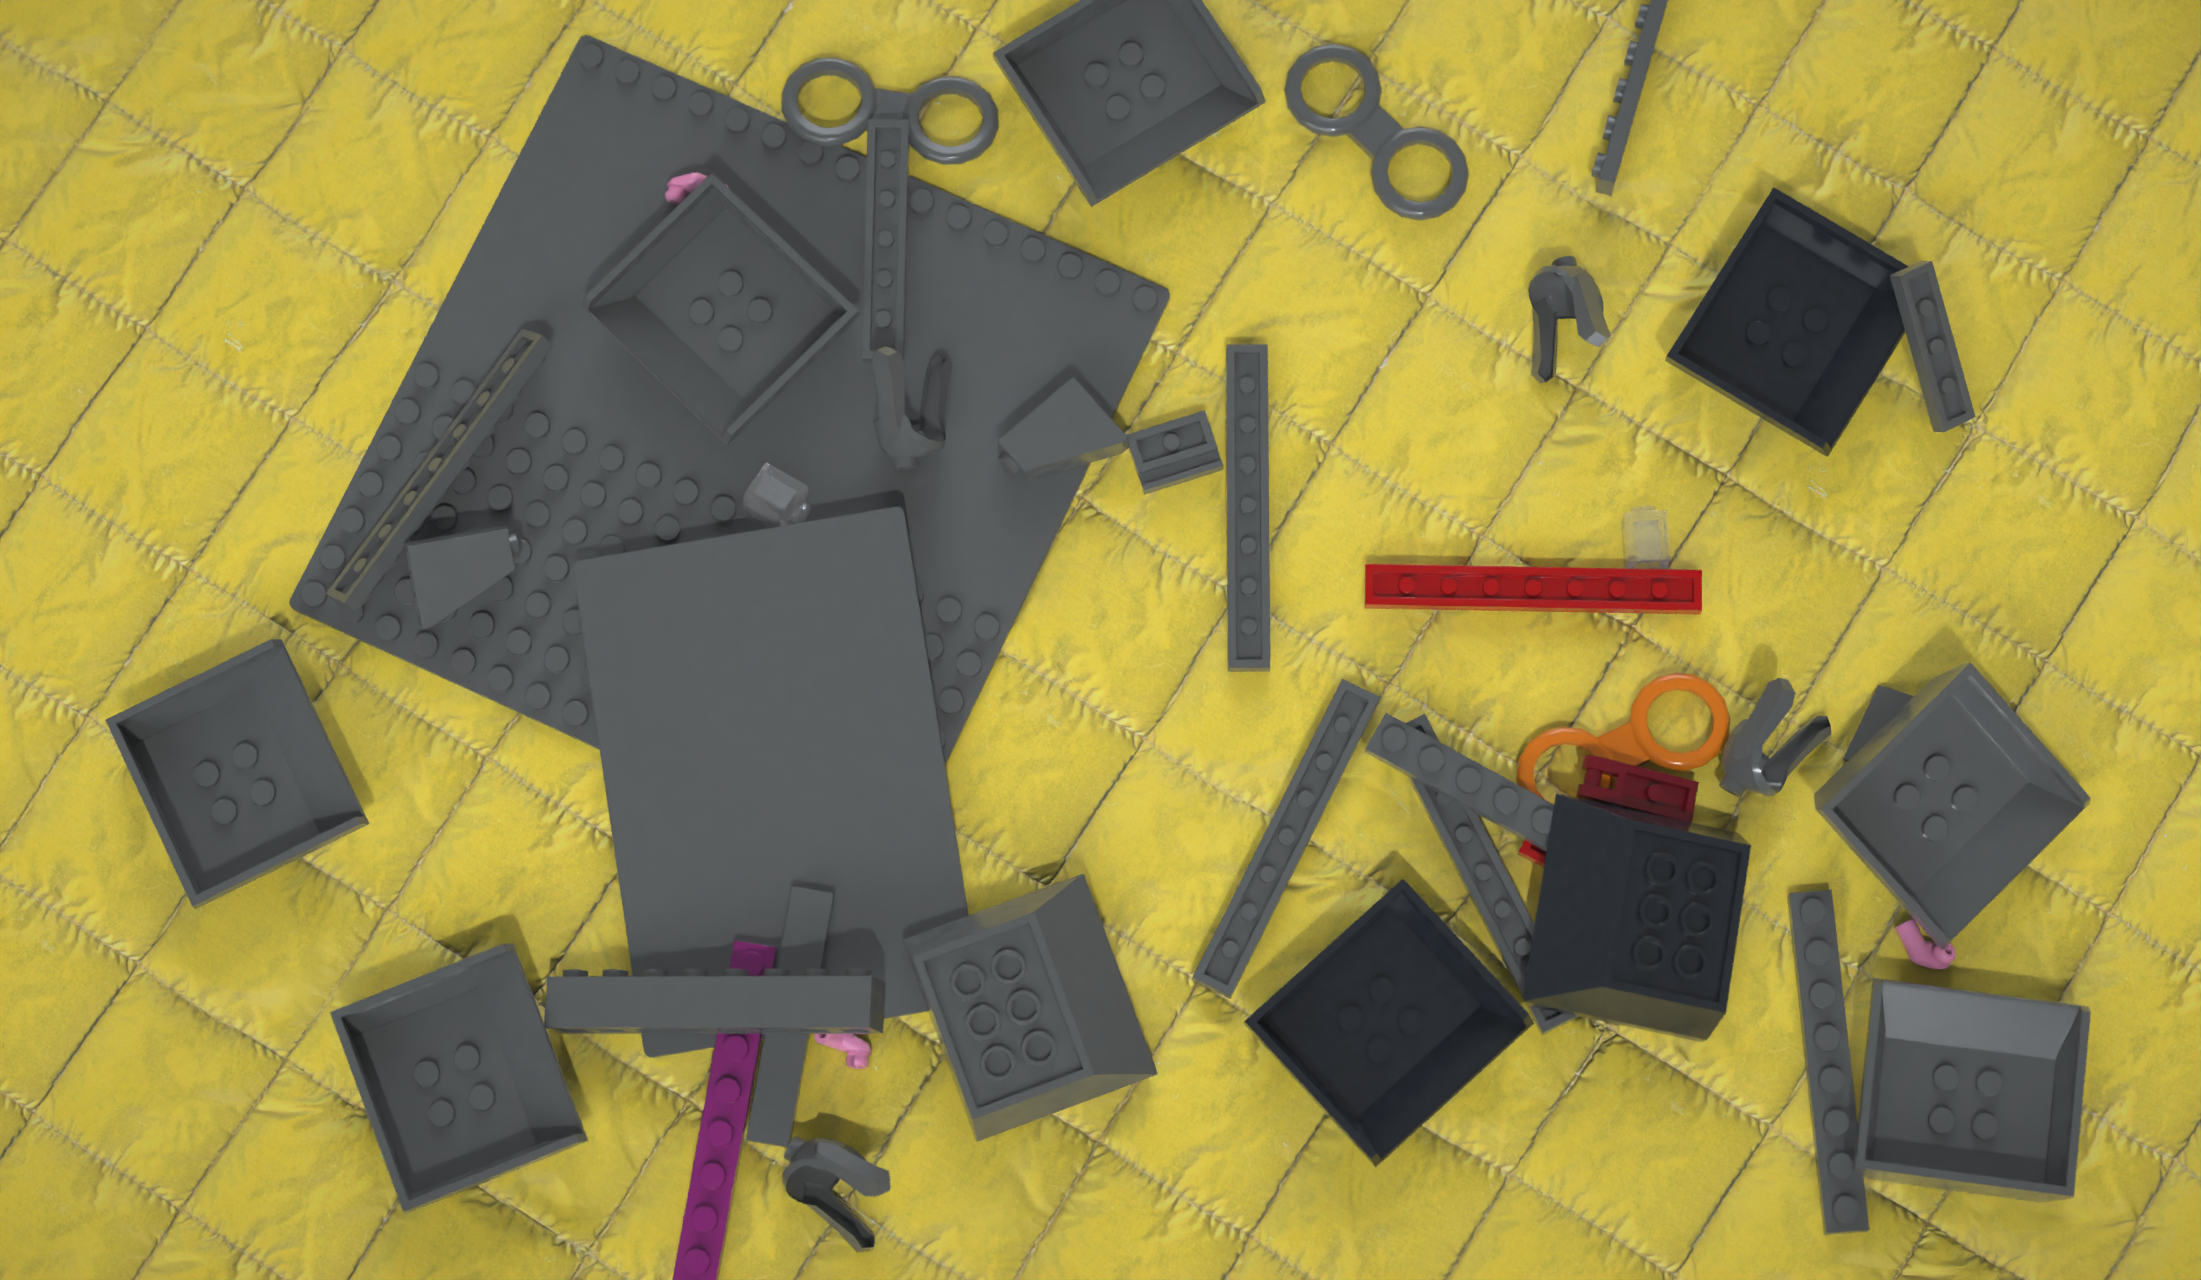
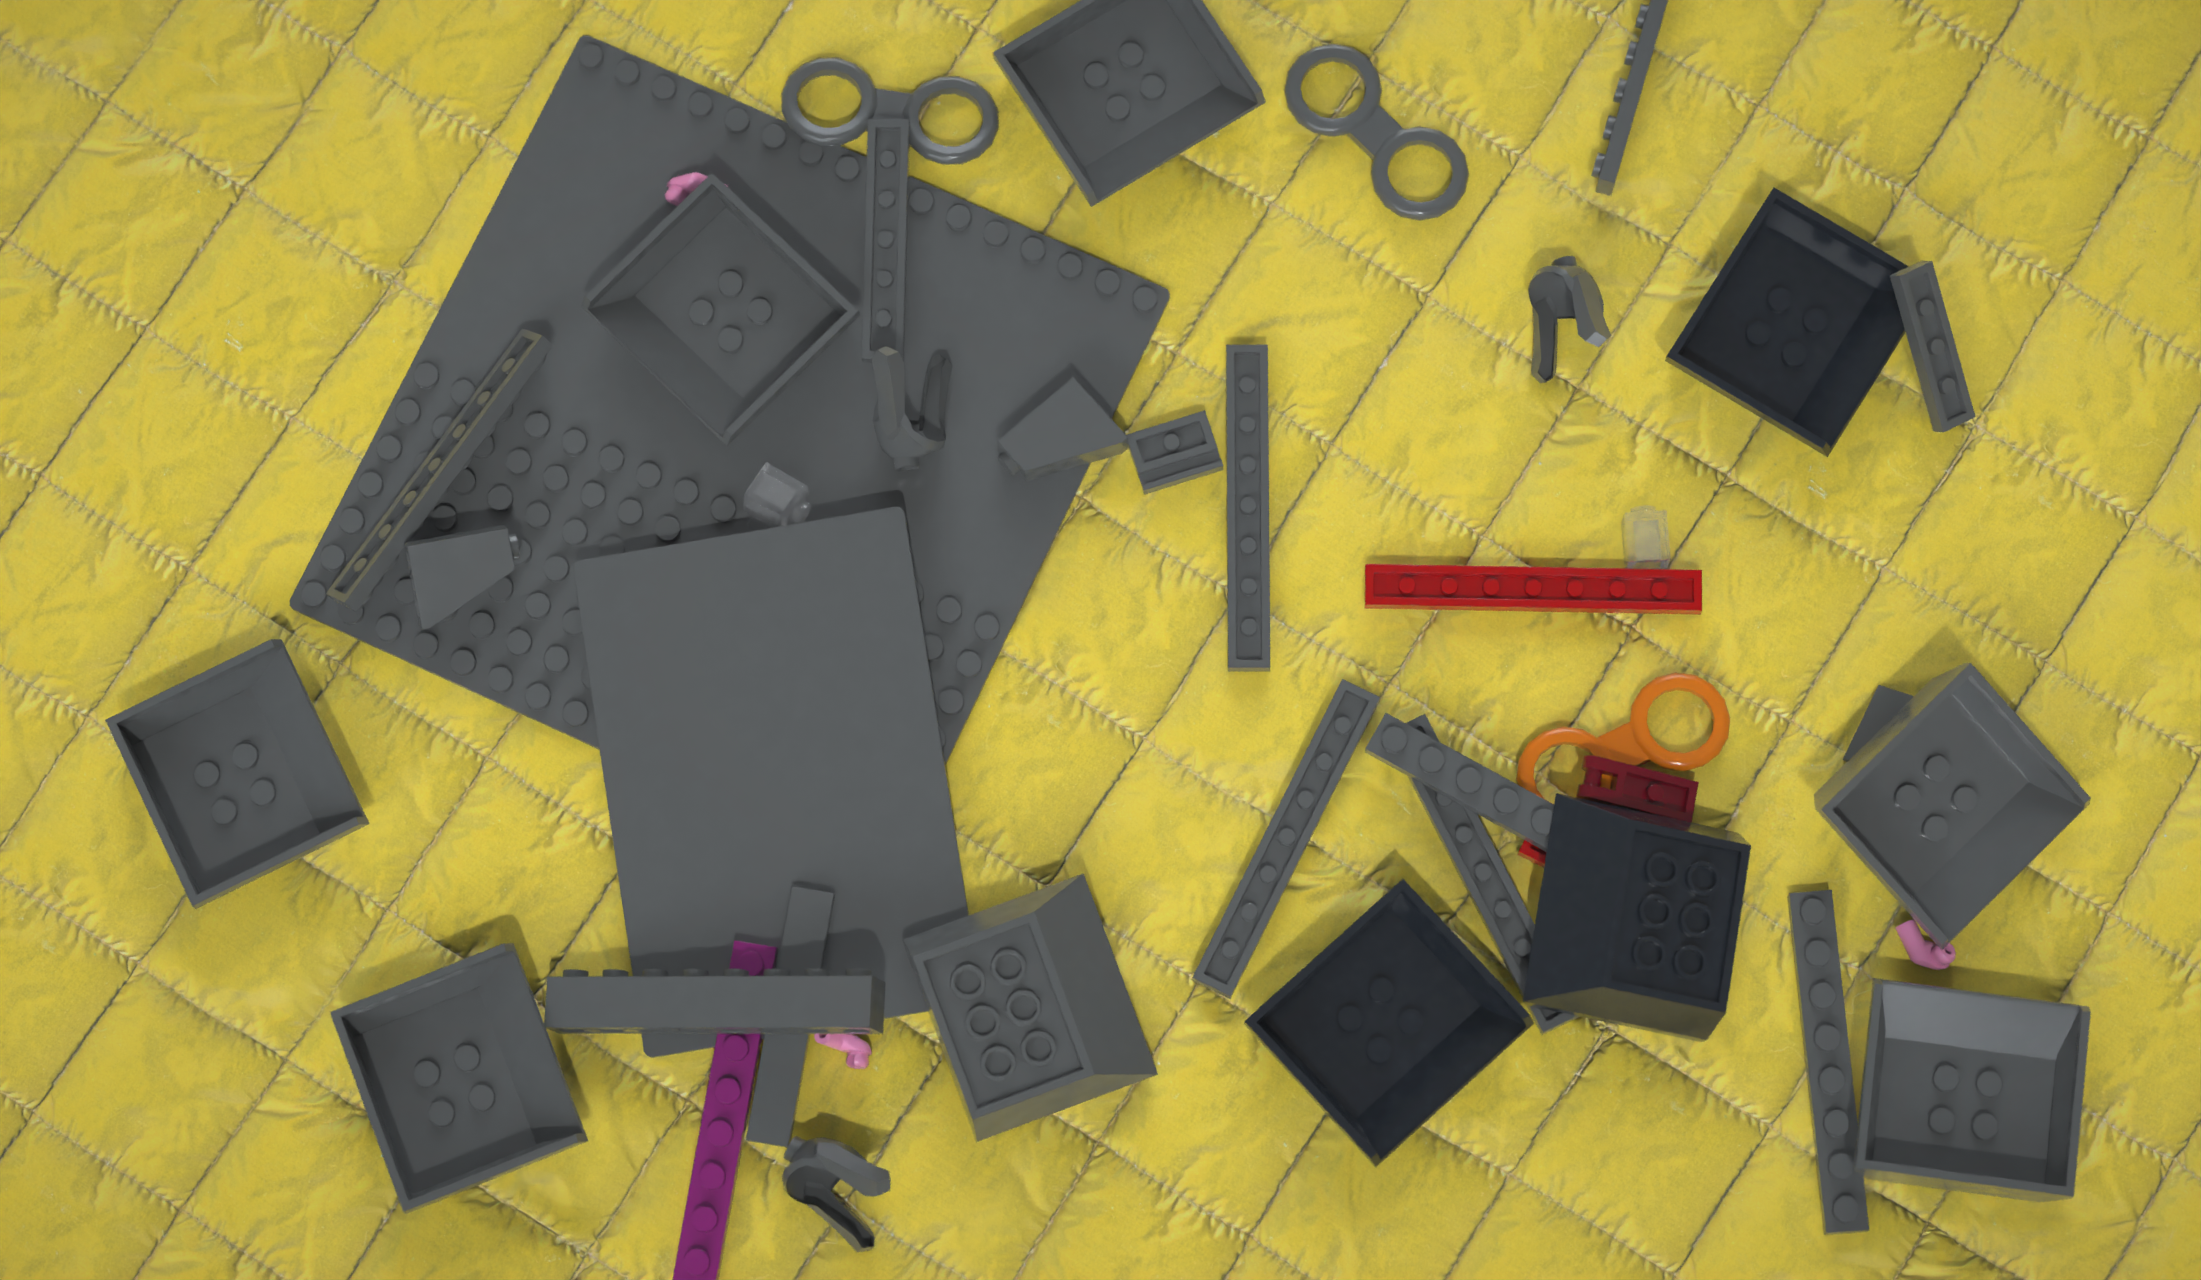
(1743, 758): dark grey piece -> none

